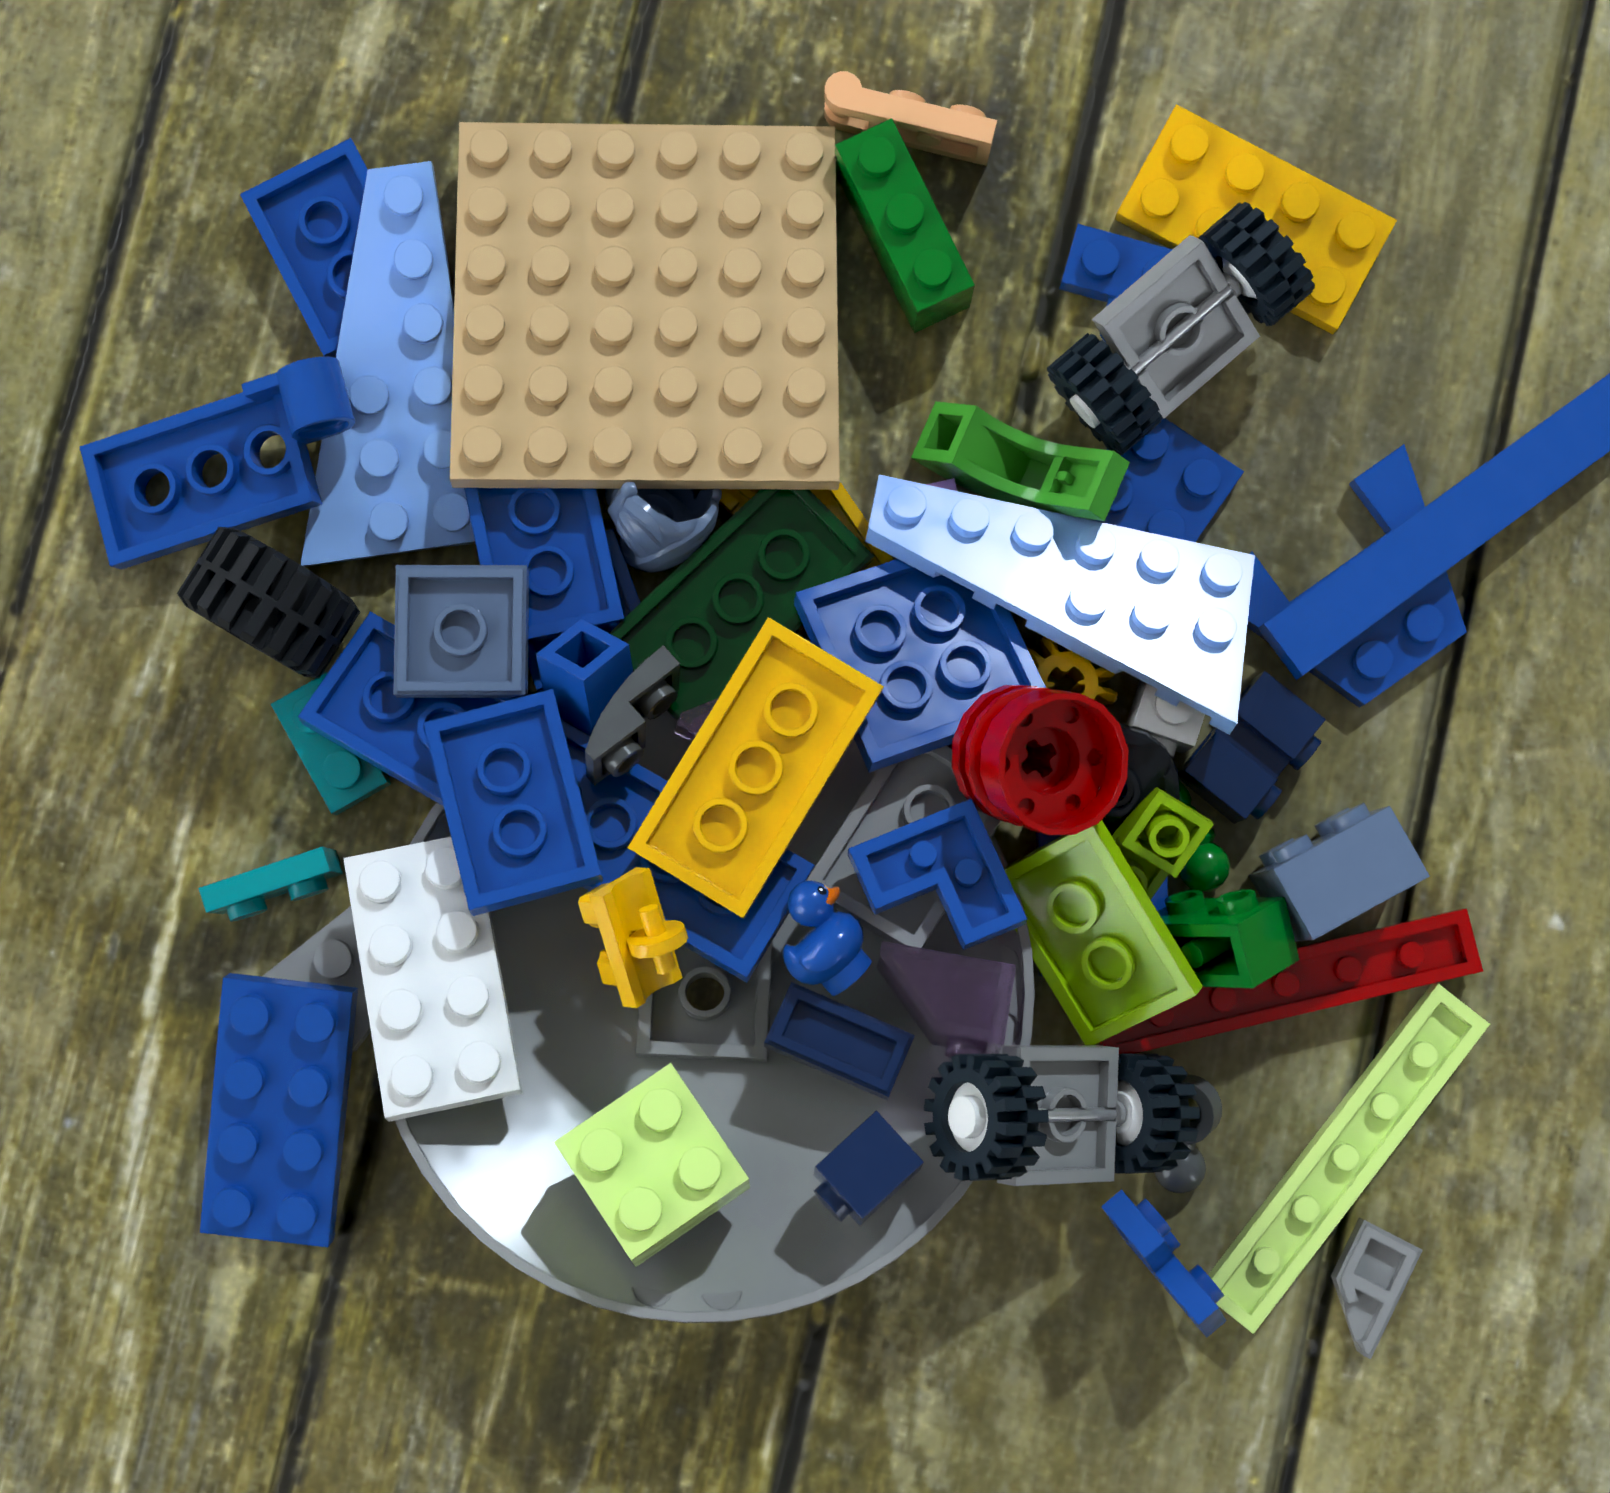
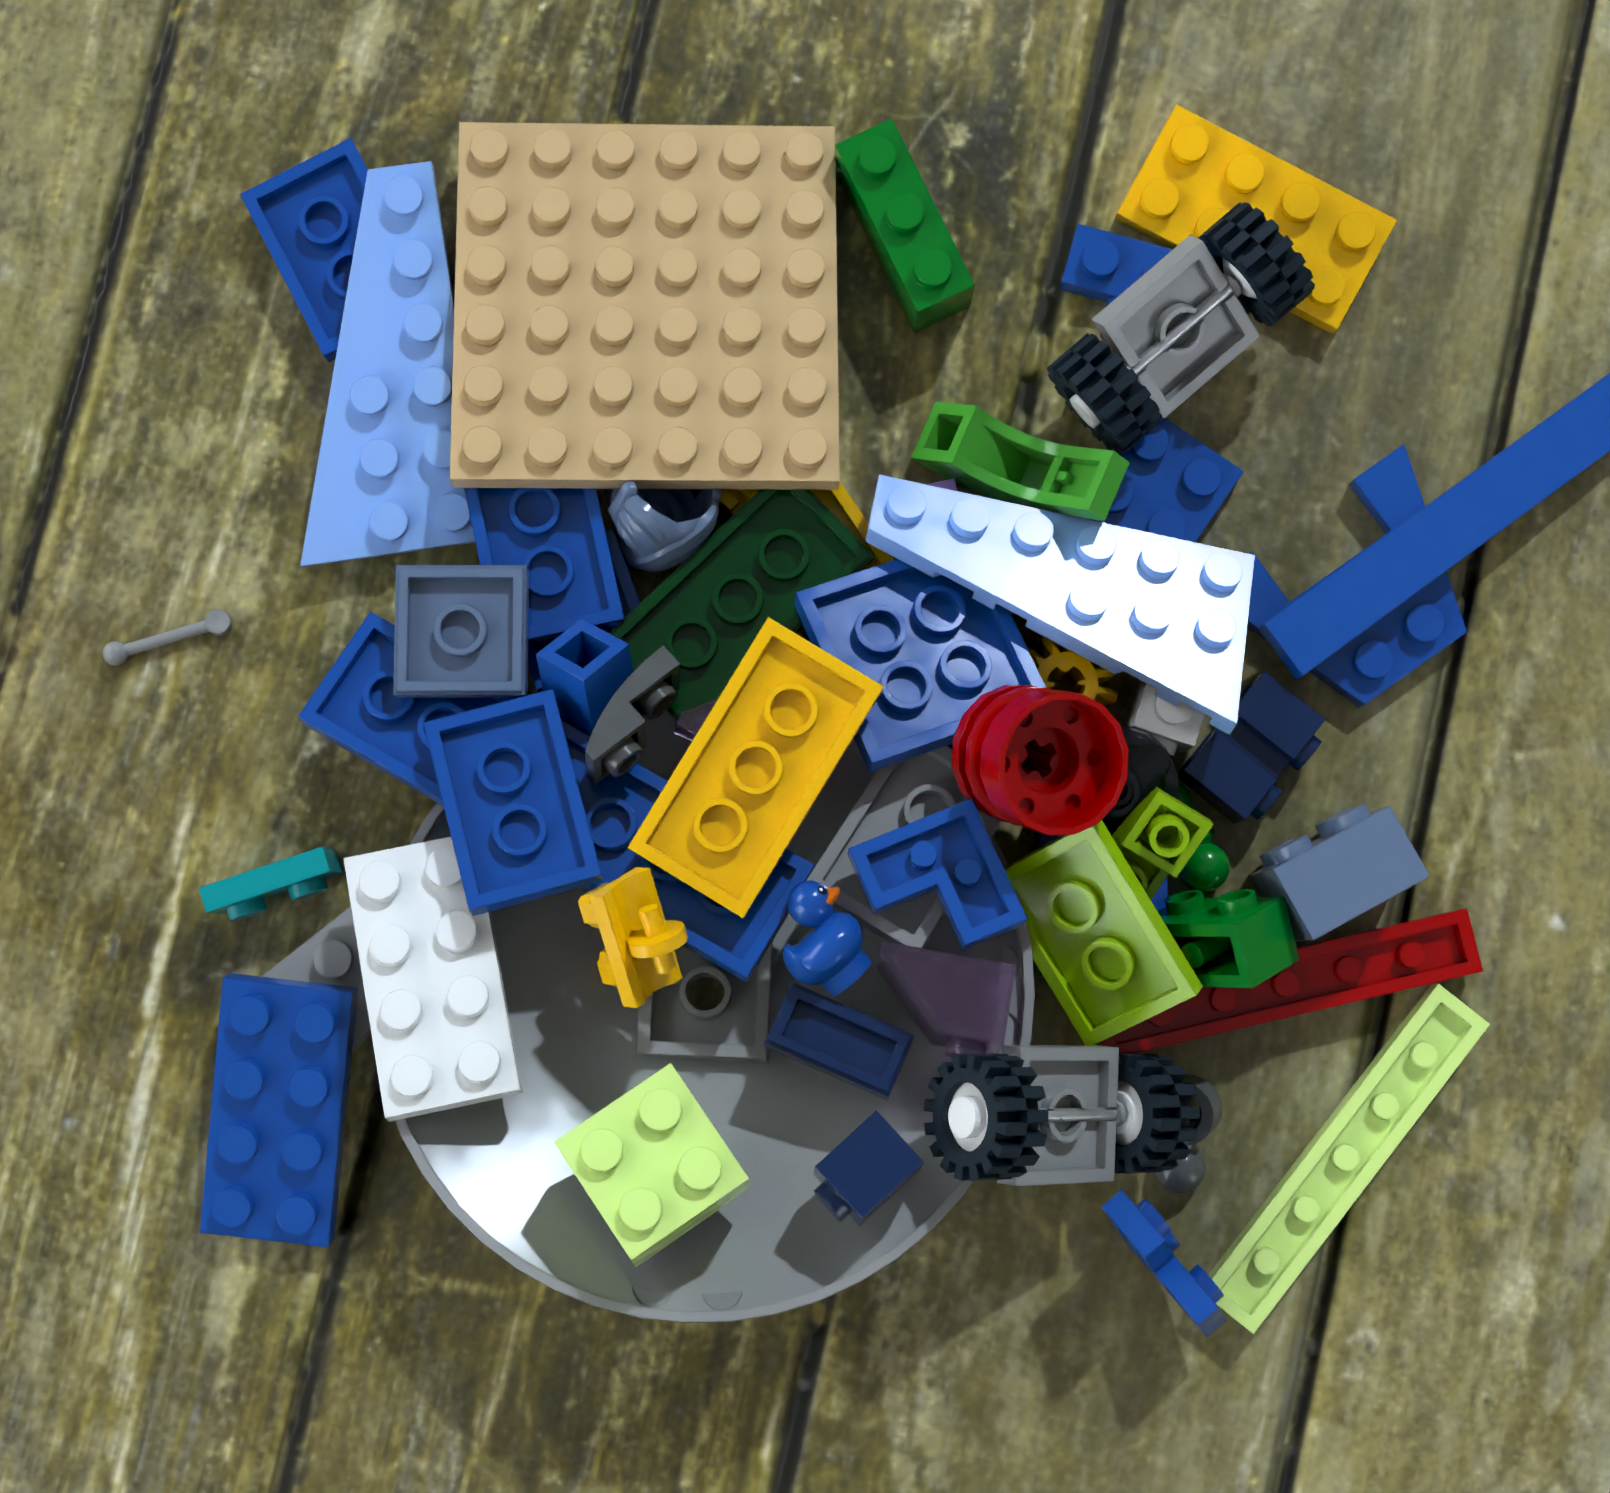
(216, 622): none -> light grey hinge
(269, 601): black tyre -> none
(297, 402): blue hinge -> none
(337, 773): teal plate -> none
(953, 132): light nougat plate -> none
(1371, 1281): light grey tile -> none

